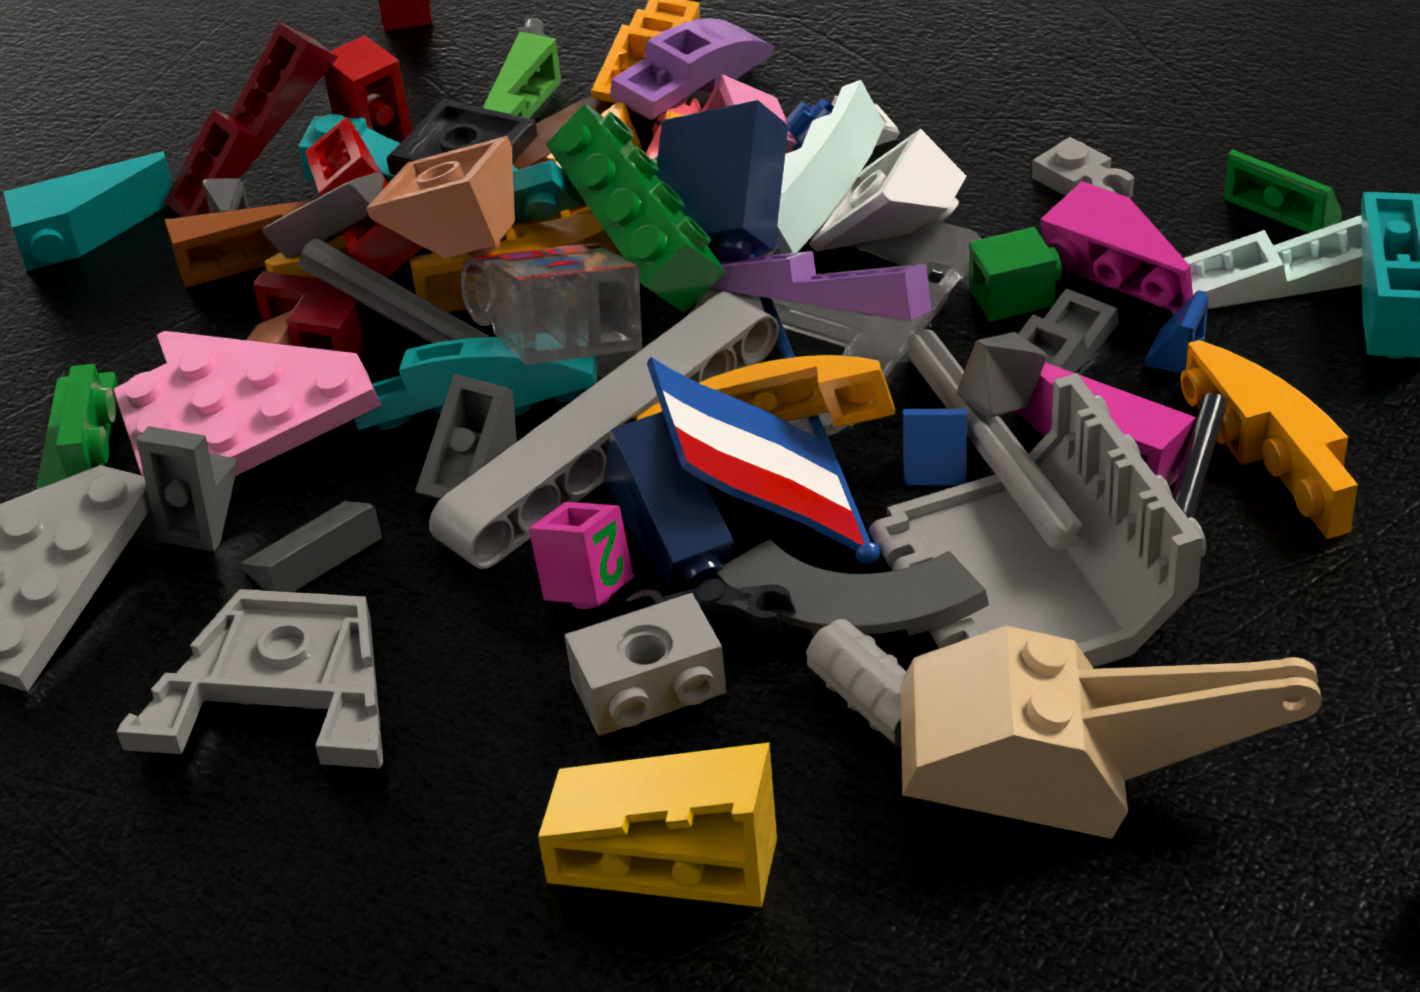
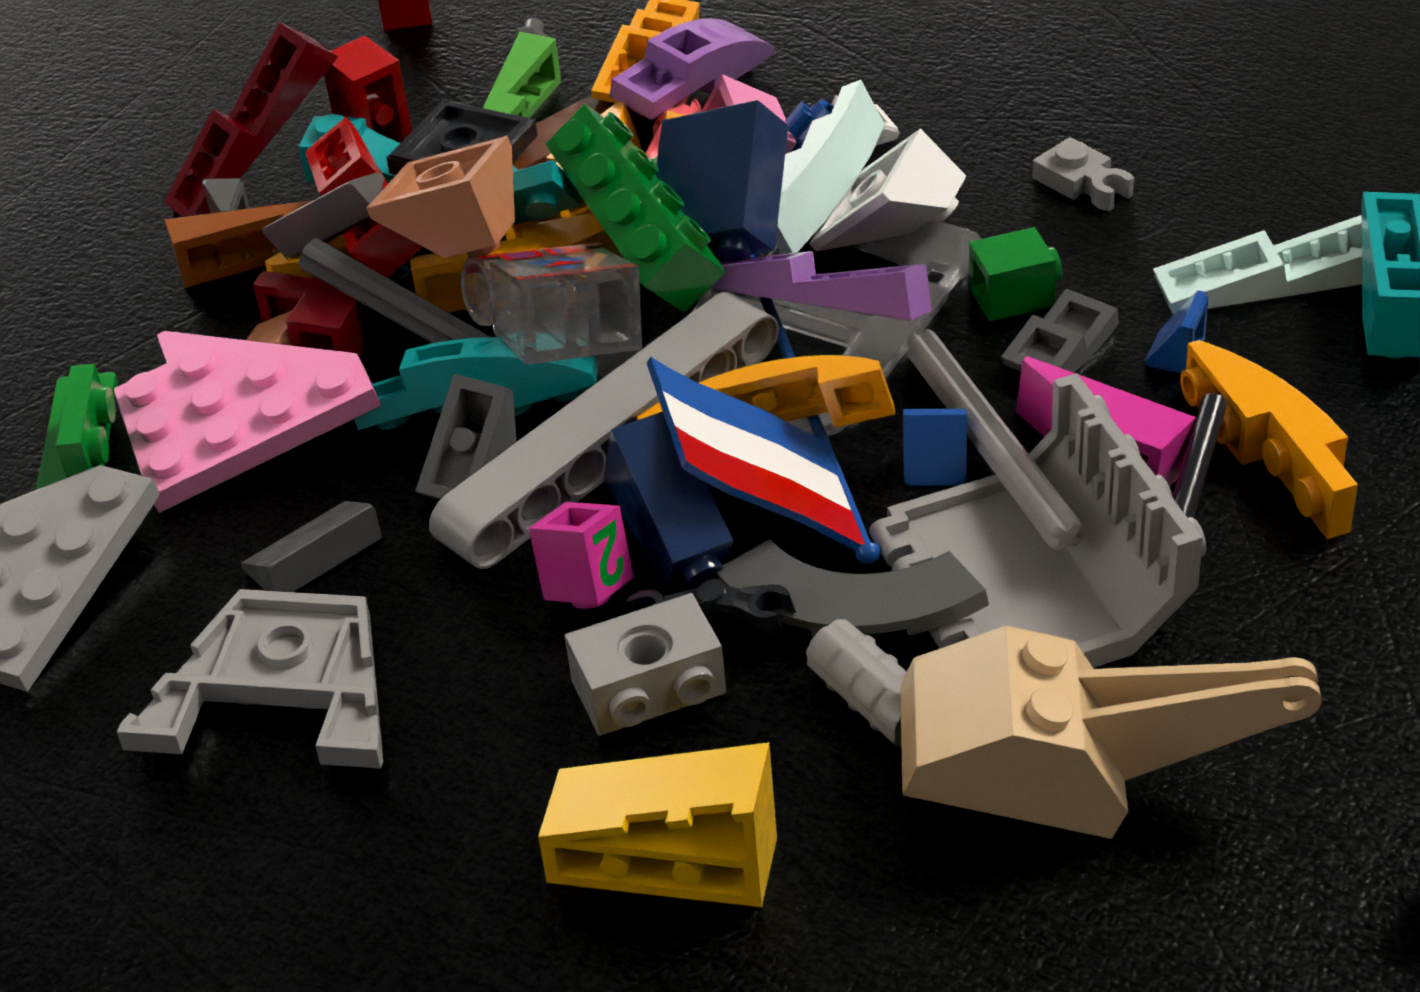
(85, 209): teal slope -> none
(186, 487): dark grey slope -> none
(1001, 374): dark grey slope -> none
(1117, 246): dark pink slope -> none
(1280, 194): green slope -> none

